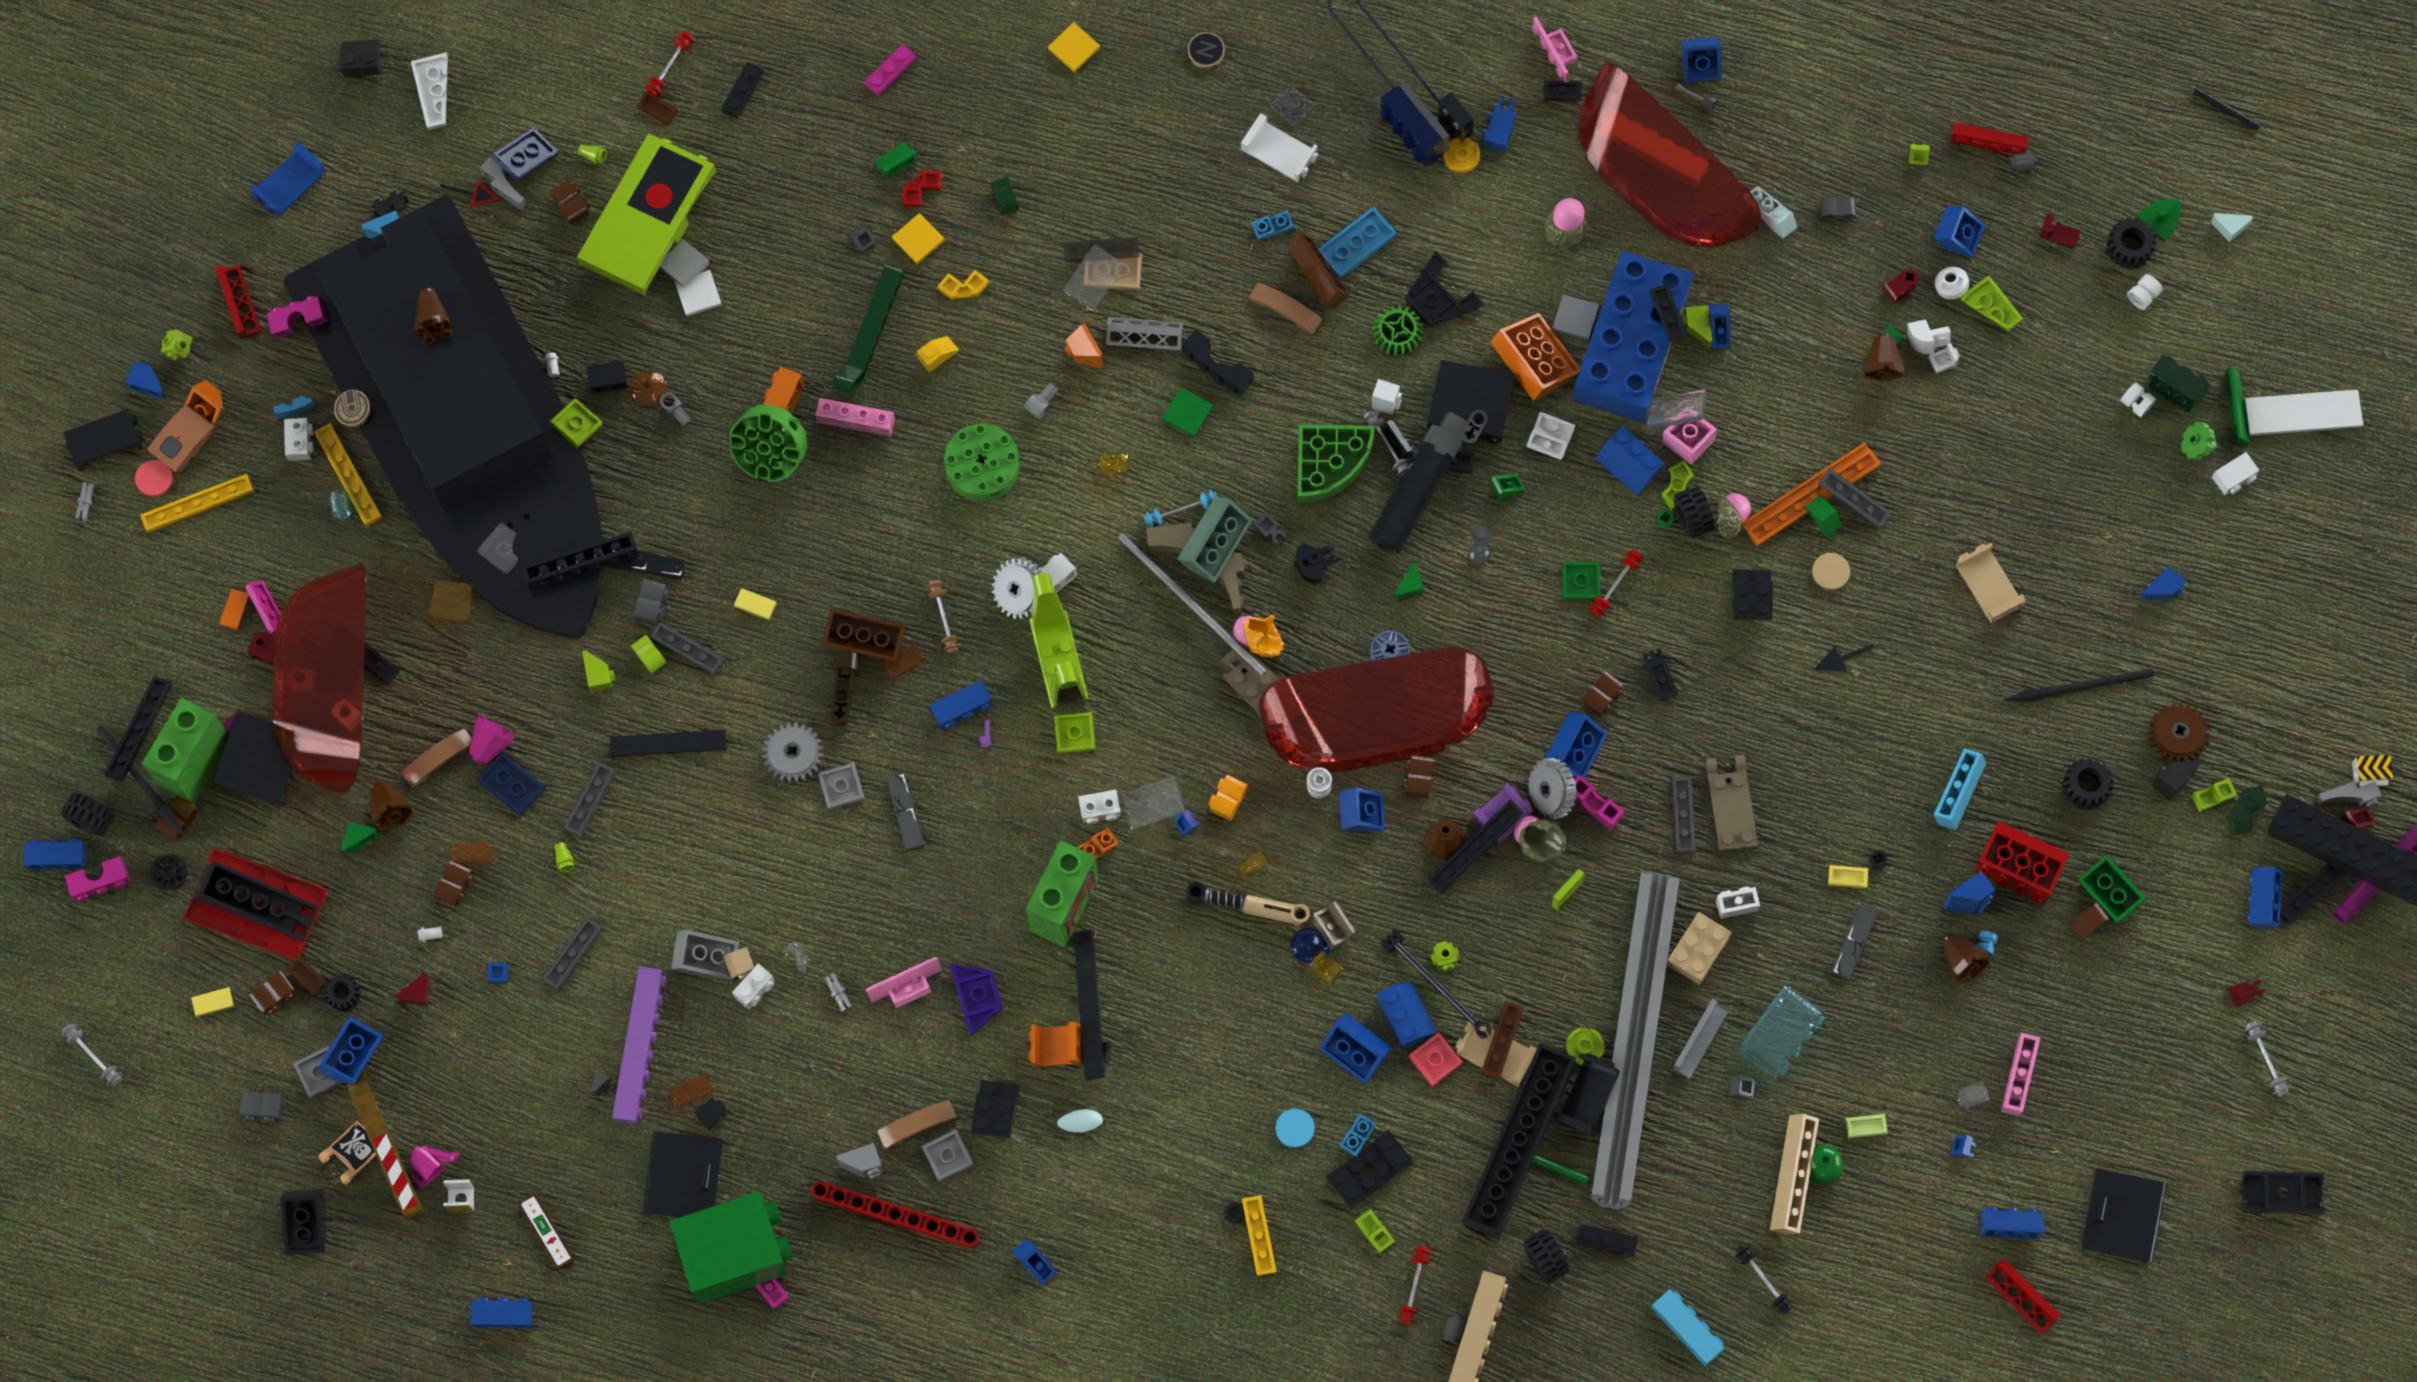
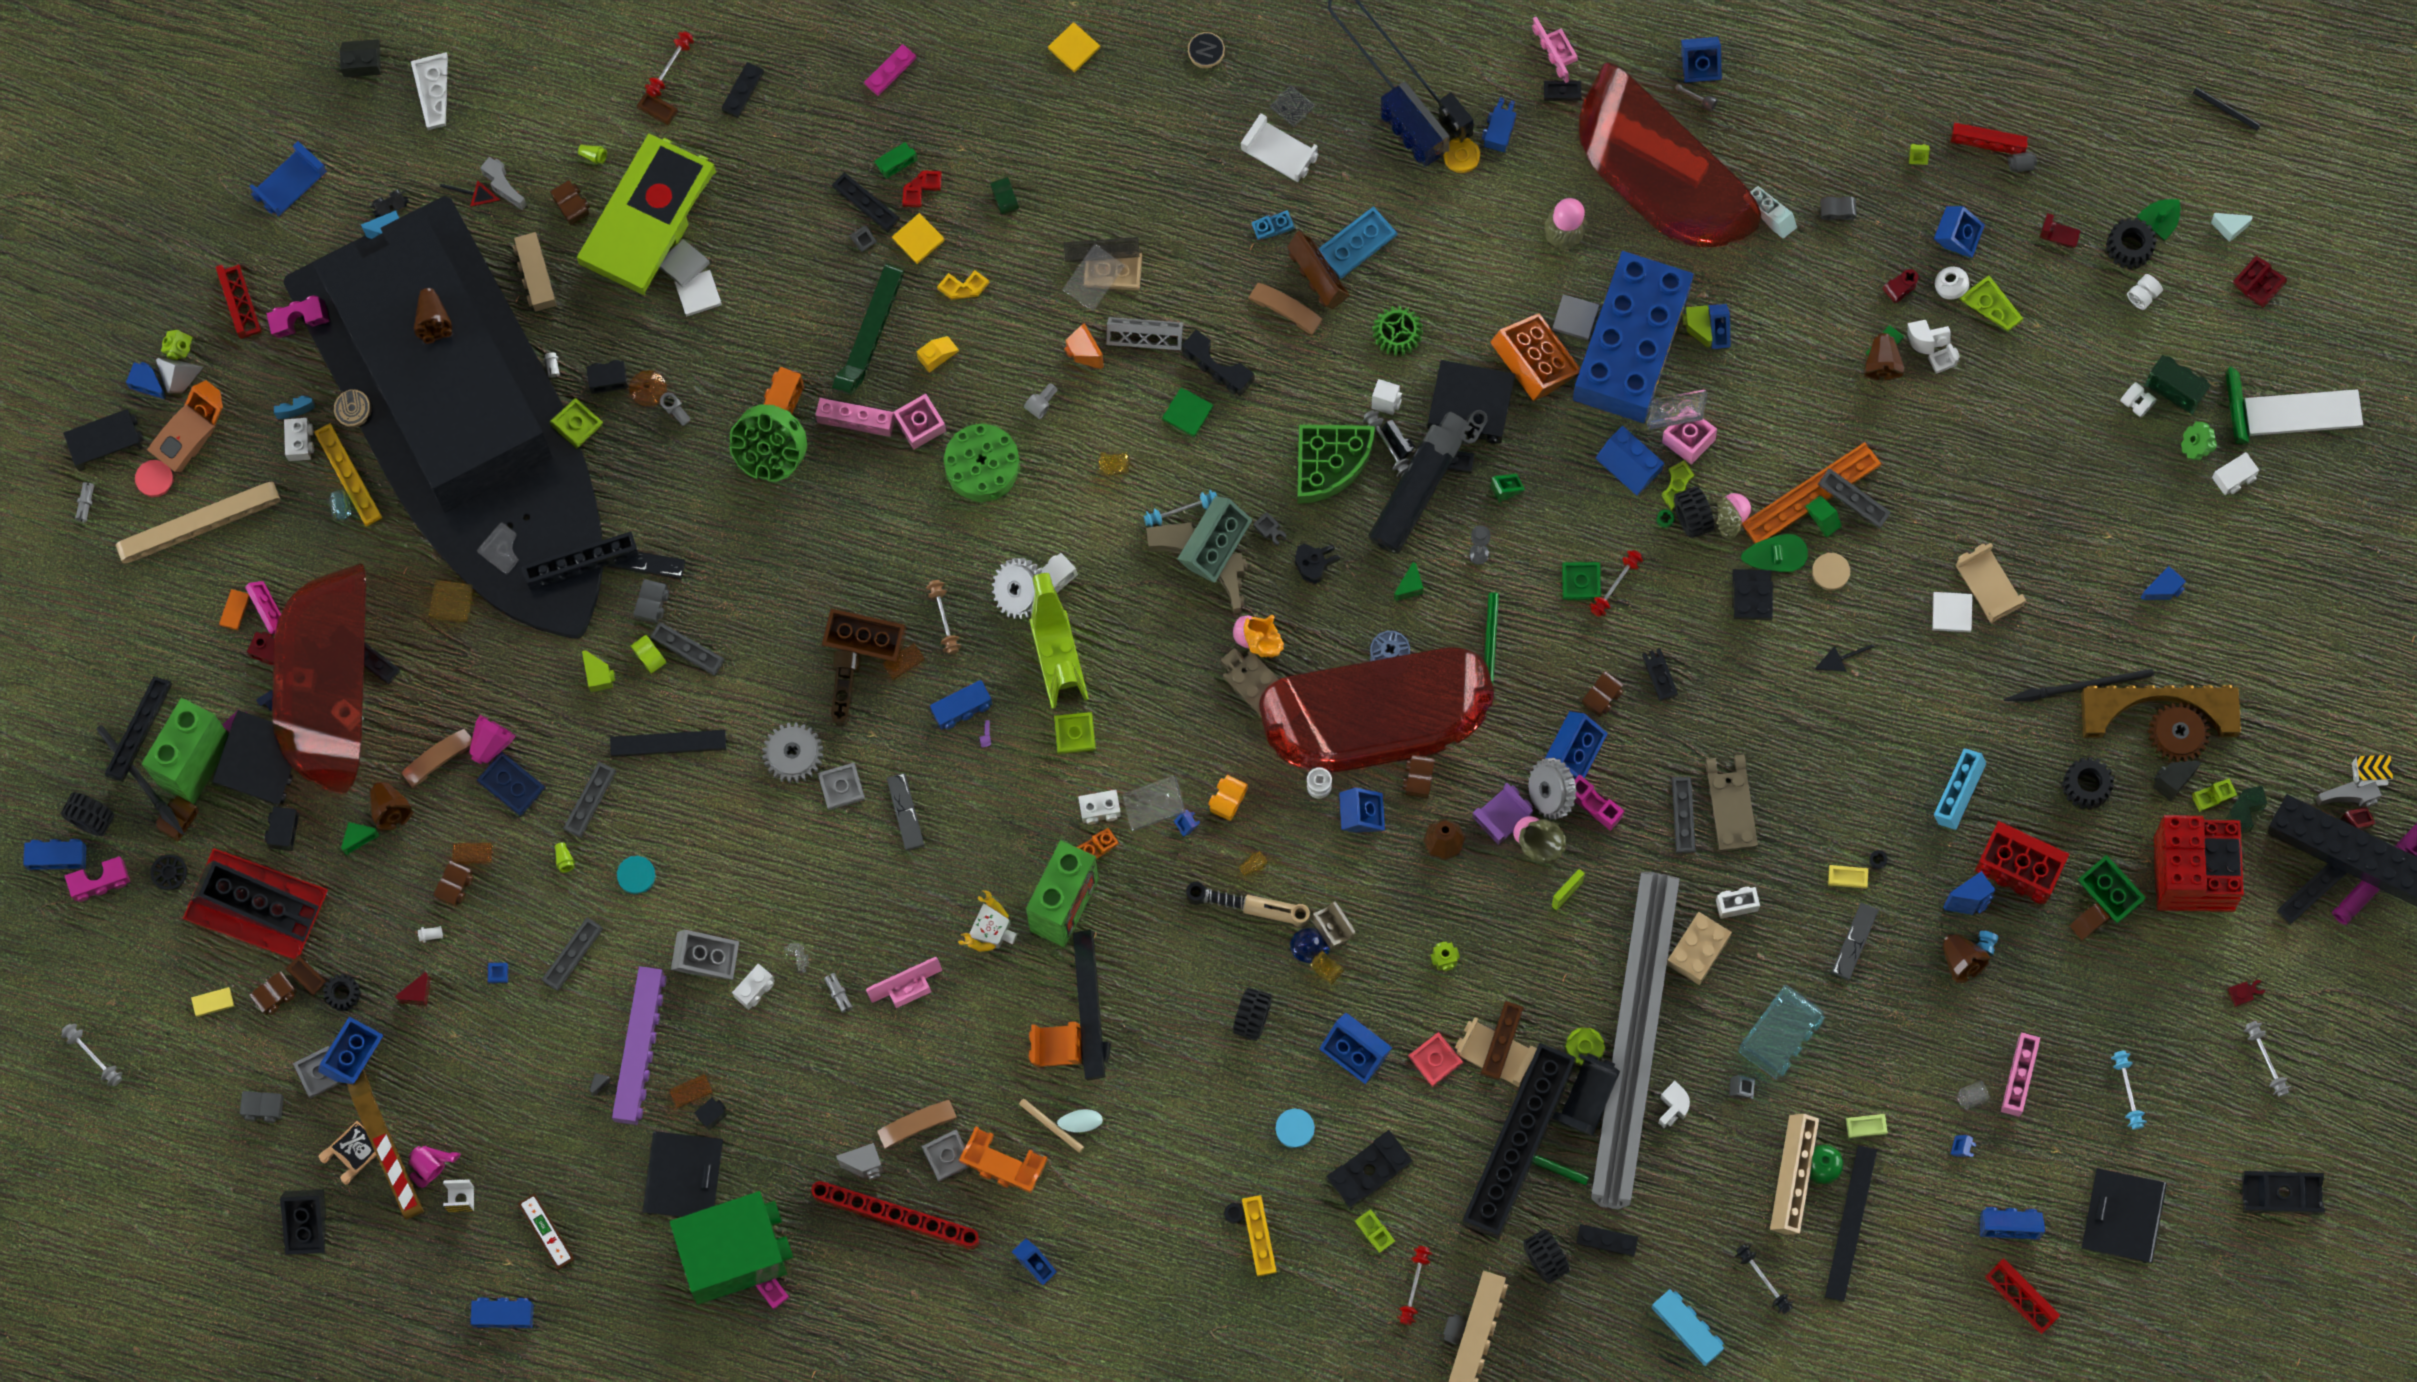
(177, 374): none -> light grey slope
(197, 503): yellow tile -> none
(198, 522): none -> tan beam
(266, 699): none -> dark blue tile
(282, 828): none -> black brick
(525, 154): dark blue tile -> none
(535, 272): none -> tan brick
(636, 875): none -> teal tile
(739, 963): tan brick -> none
(755, 604): light yellow tile -> none
(865, 202): none -> black tile
(919, 421): none -> bright pink brick
(977, 995): dark purple wing -> none
(989, 927): none -> torso
(995, 1109): black bracket -> none
(1000, 1166): none -> orange bracket
(1051, 1125): none -> tan bar
(1192, 604): light grey piece -> none
(1252, 1014): none -> black tyre
(1358, 1135): dark azure slope -> none
(1396, 944): black hinge -> none
(1406, 1014): blue slope -> none
(1433, 301): black wing -> none
(1476, 846): black tile -> none
(1491, 630): none -> green axle
(1551, 436): white slope -> none
(1667, 313): black plate -> none
(1677, 1100): none -> white brick
(1700, 1040): light grey fence -> none
(1777, 553): none -> green shield
(1850, 1223): none -> black tile
(1952, 612): none -> white tile
(2122, 1064): none -> medium azure axle
(2198, 864): none -> red piece
(2218, 705): none -> pearl gold arch
(2259, 281): none -> dark red slope
(2265, 898): blue brick -> none

